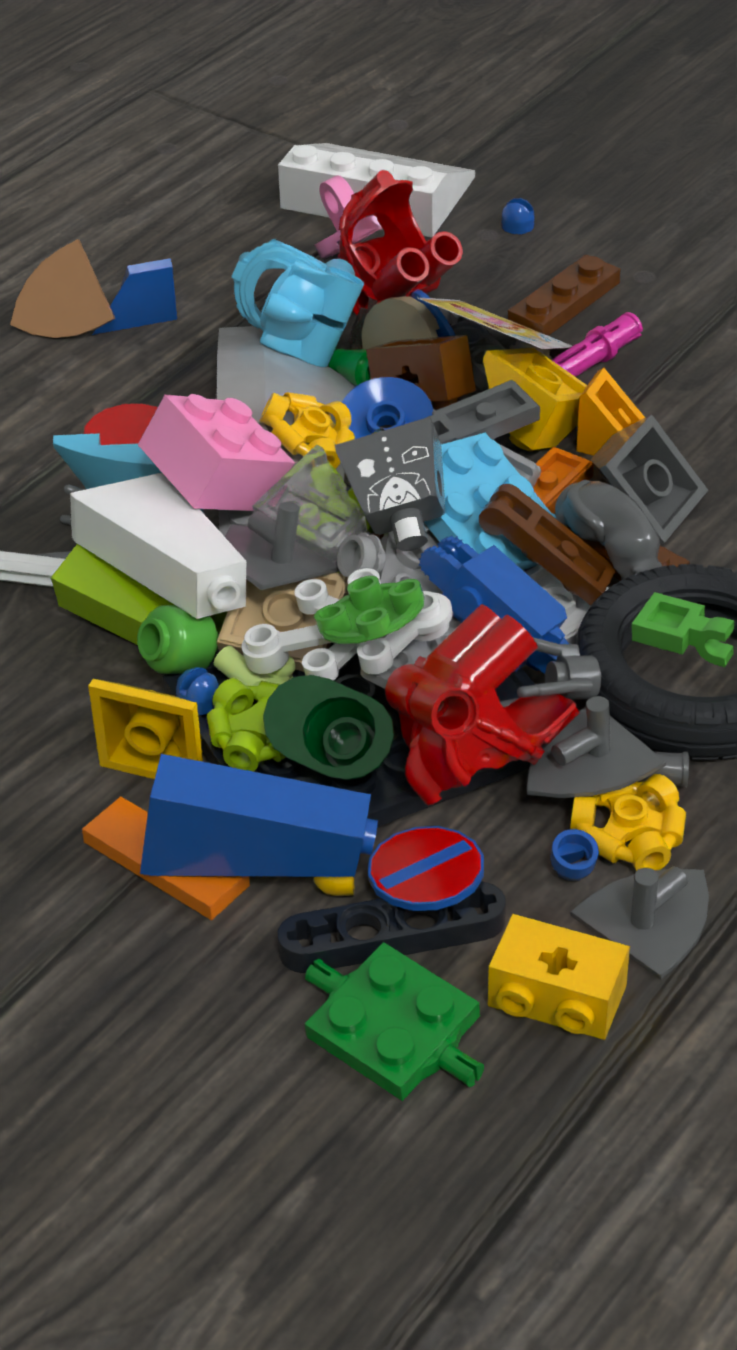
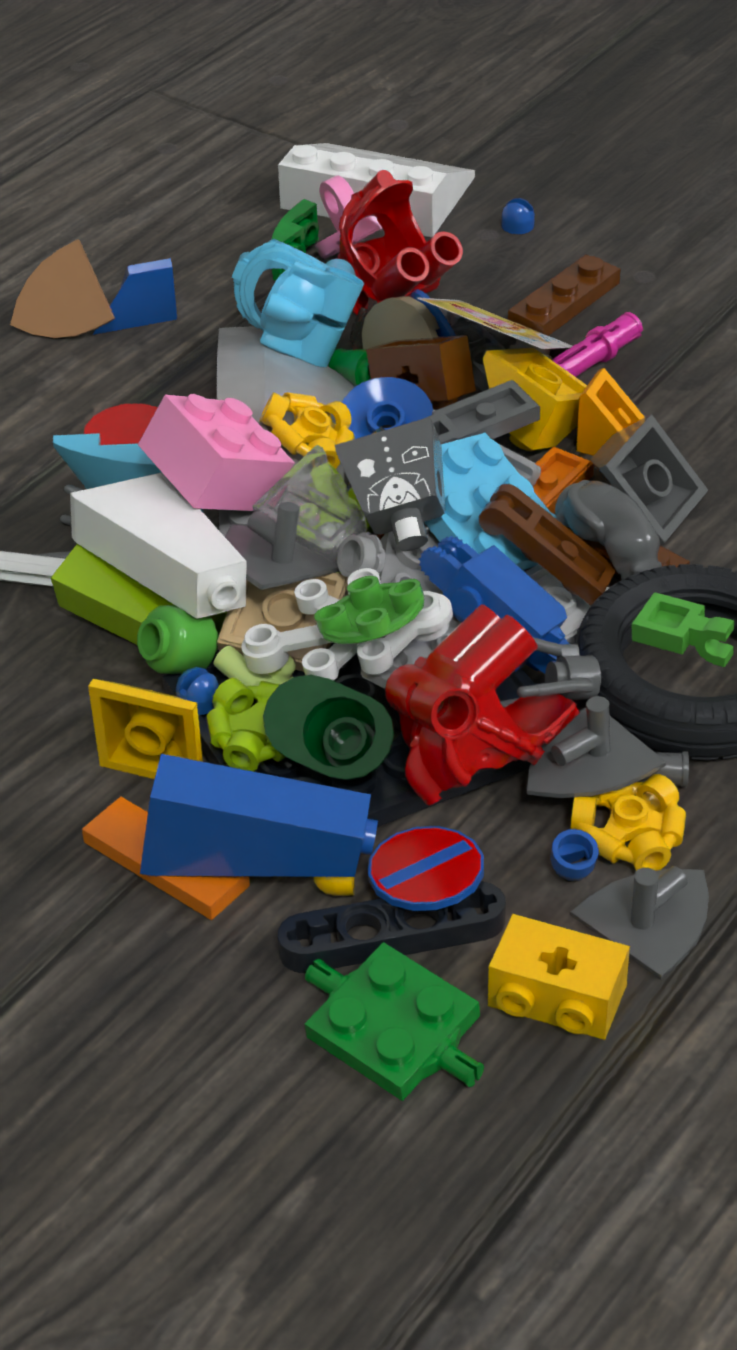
(298, 229): none -> green slope

